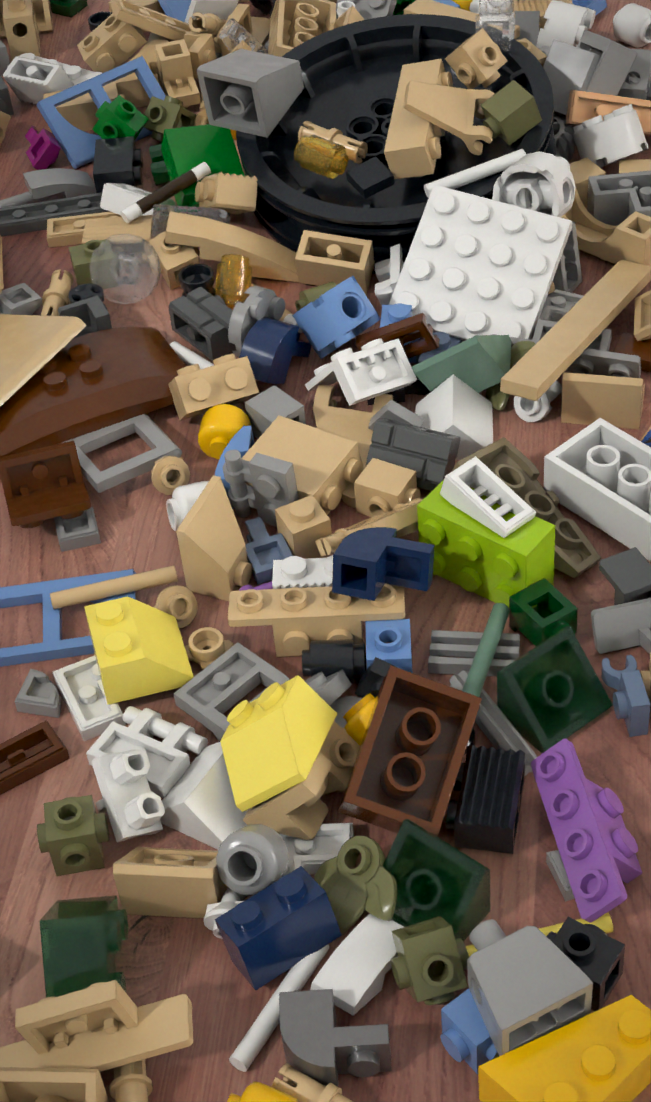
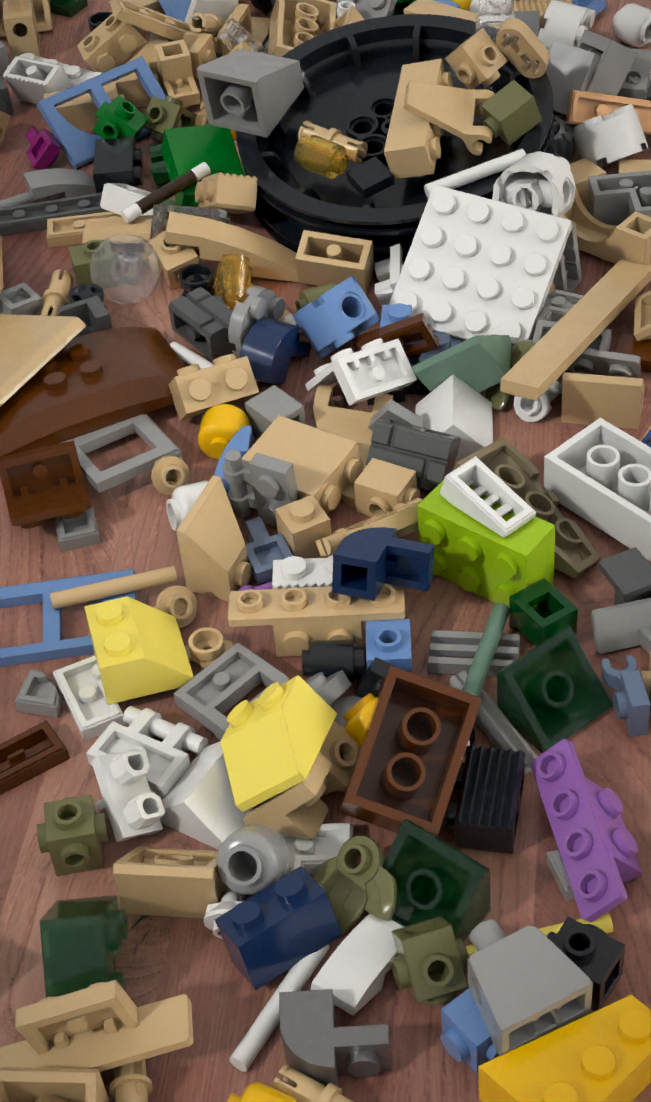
(522, 48): none -> tan beam

